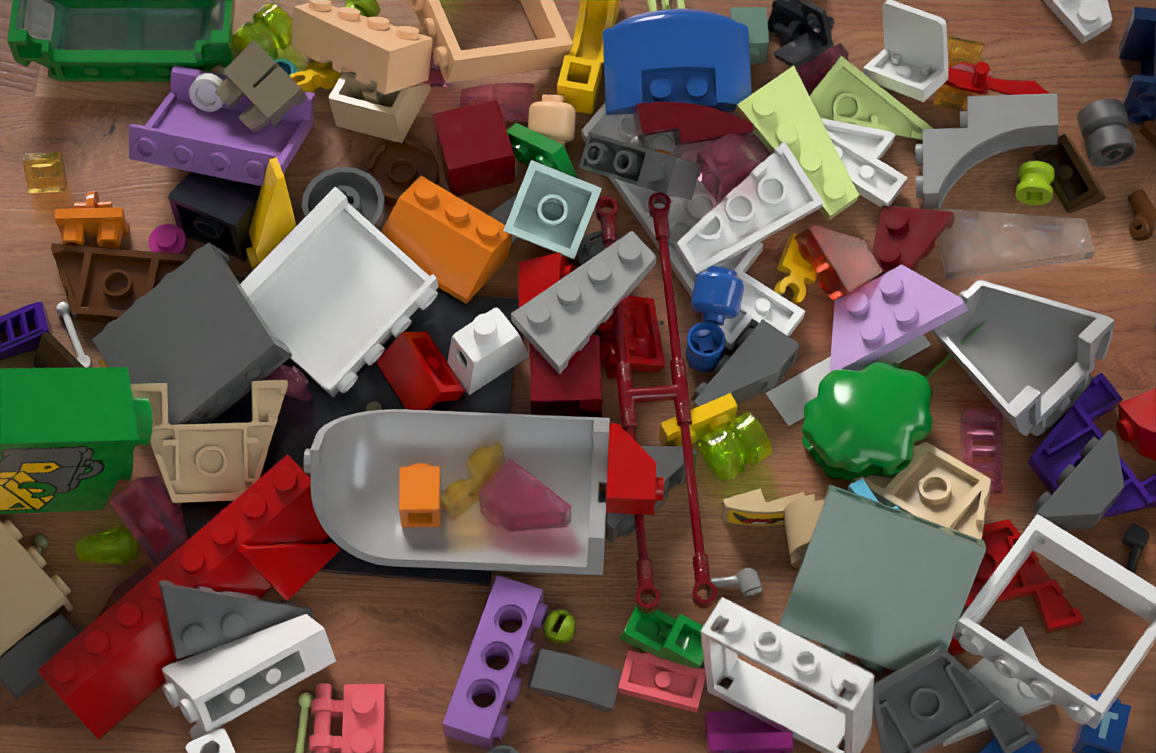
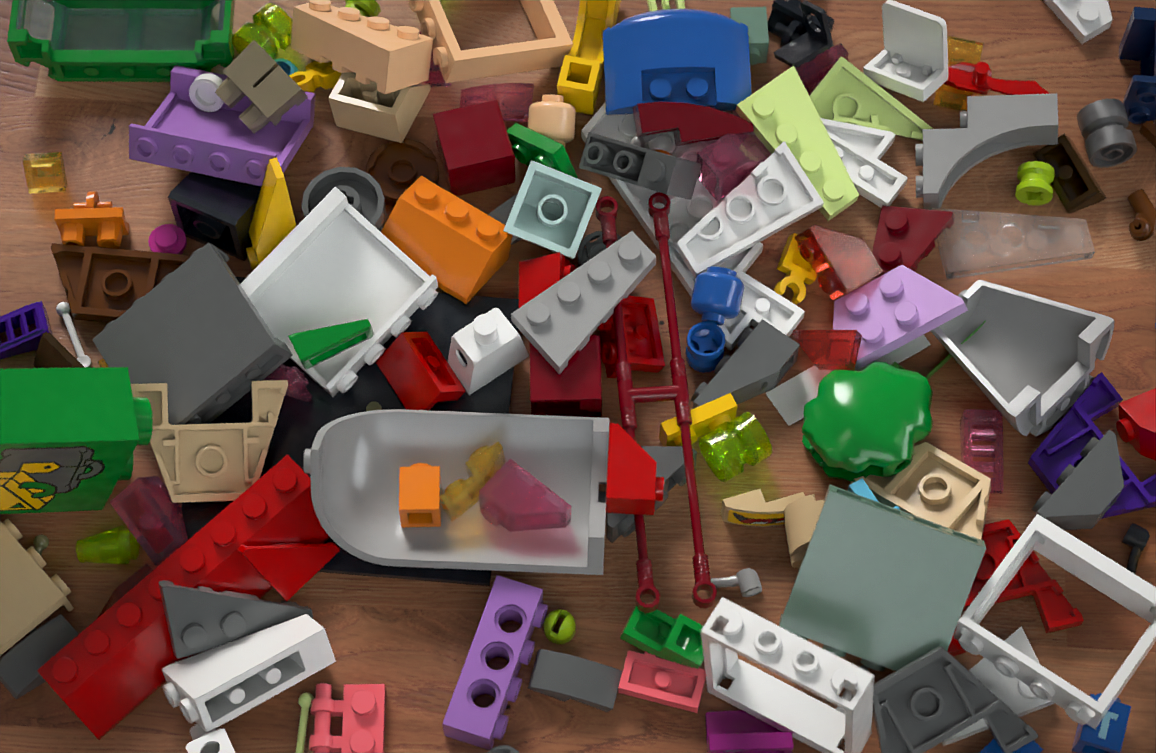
(326, 342): none -> green slope
(830, 347): none -> clear red tile

